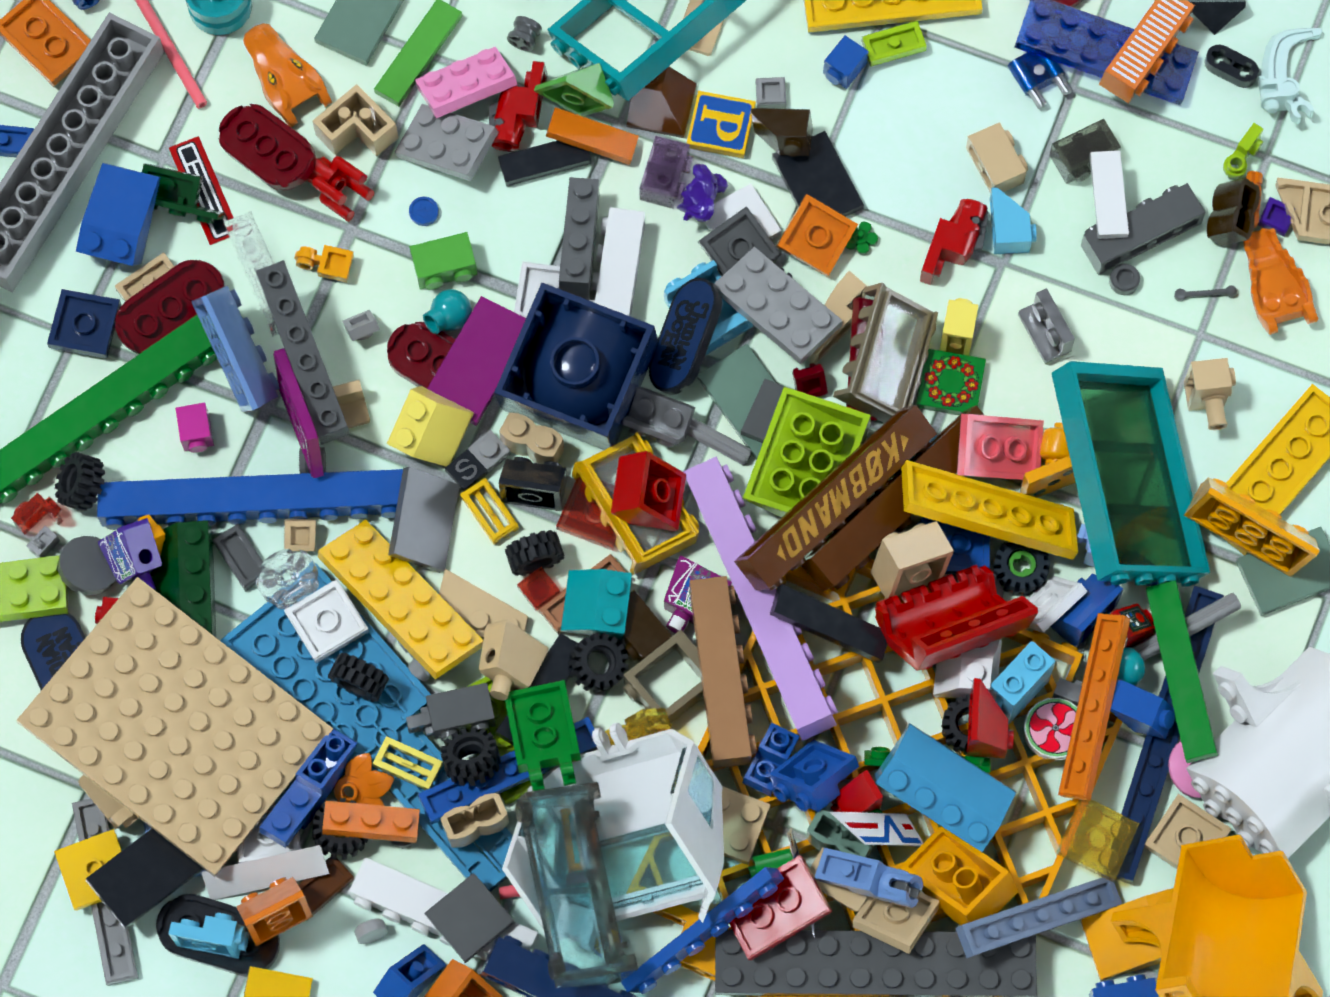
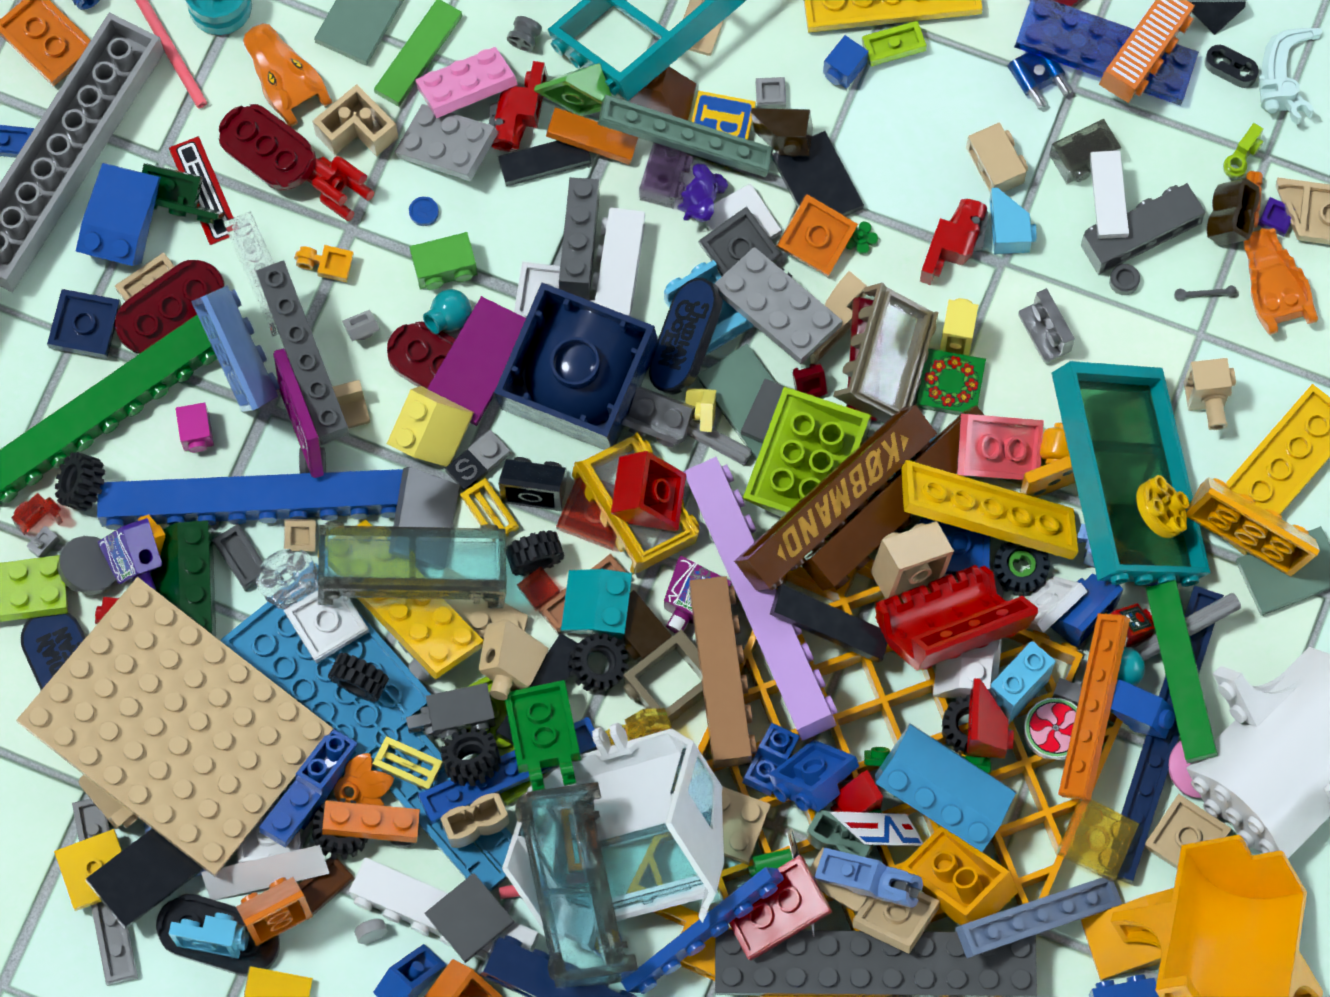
(412, 563): none -> windscreen
(527, 439): tan brick -> none
(685, 136): none -> sand green tile
(705, 406): none -> light yellow bracket
(1162, 507): none -> yellow tile

